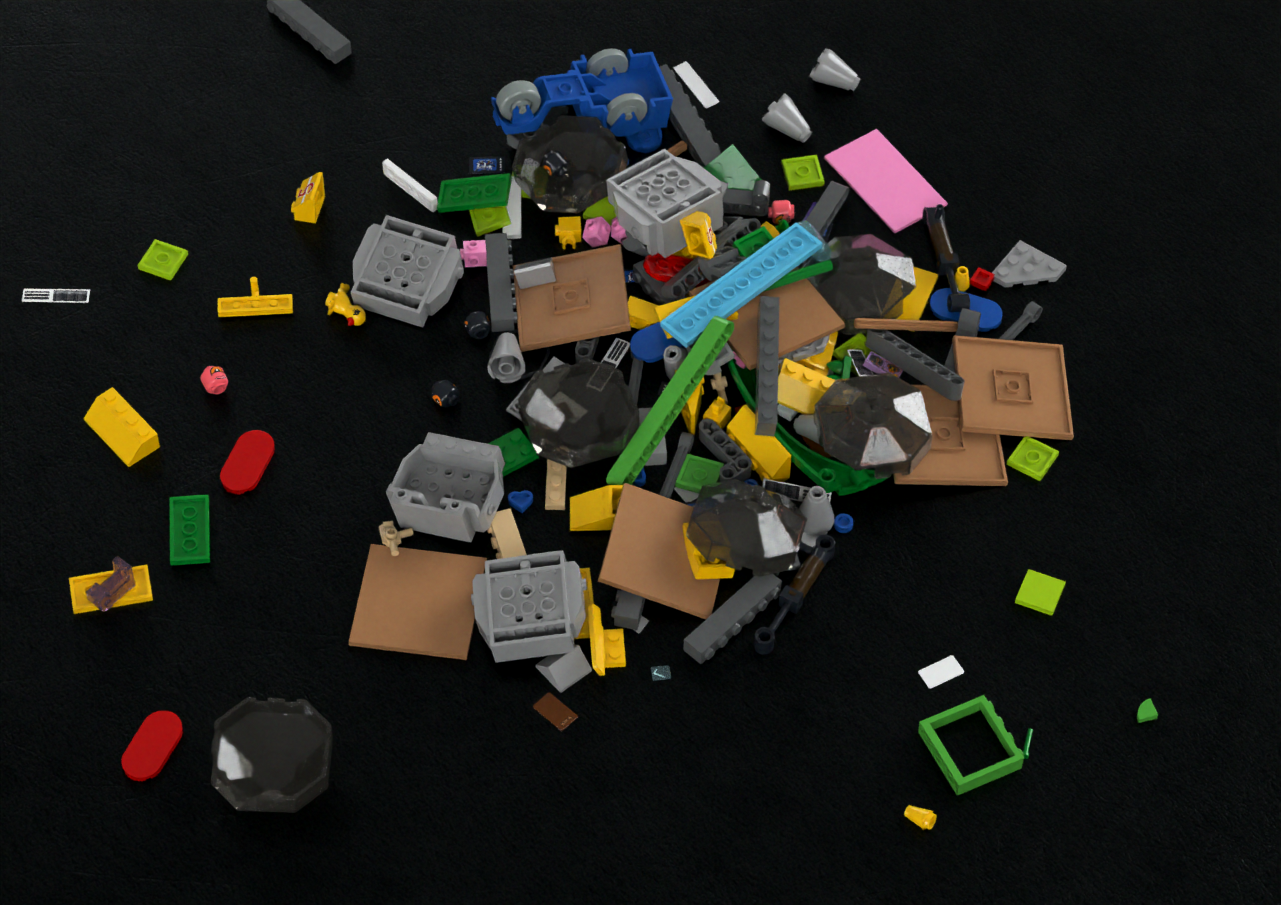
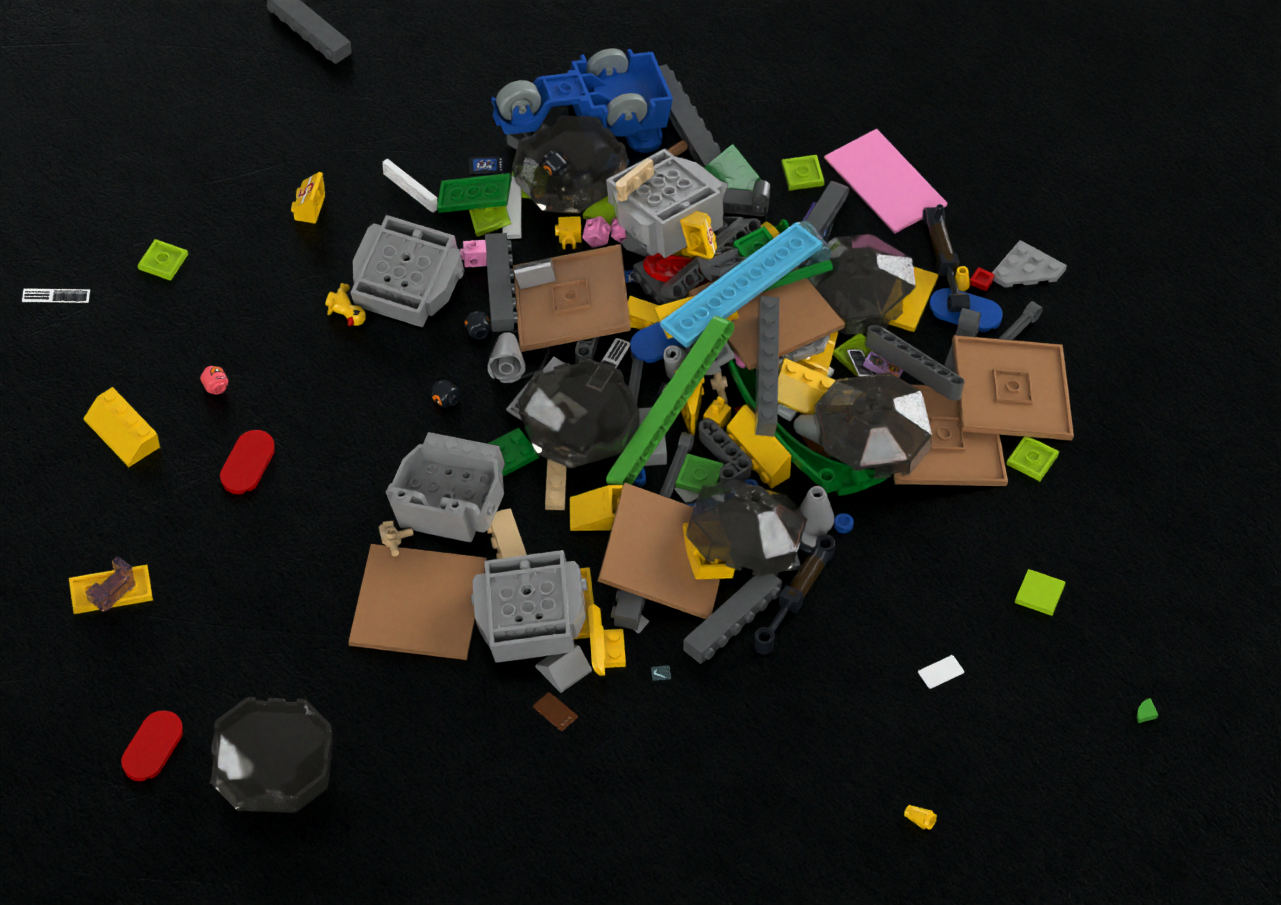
(189, 530): green plate -> none
(255, 304): yellow plate -> none
(520, 500): blue tile -> none
(634, 179): none -> tan plate
(696, 85): white sticker -> none
(781, 210): coral head -> none
(787, 119): light grey cone -> none
(793, 491): sticker -> none
(834, 71): light grey cone -> none
(841, 368): green tile -> none
(897, 324): medium nougat axle -> none
(943, 759): bright green window -> none
(1027, 743): green piece -> none

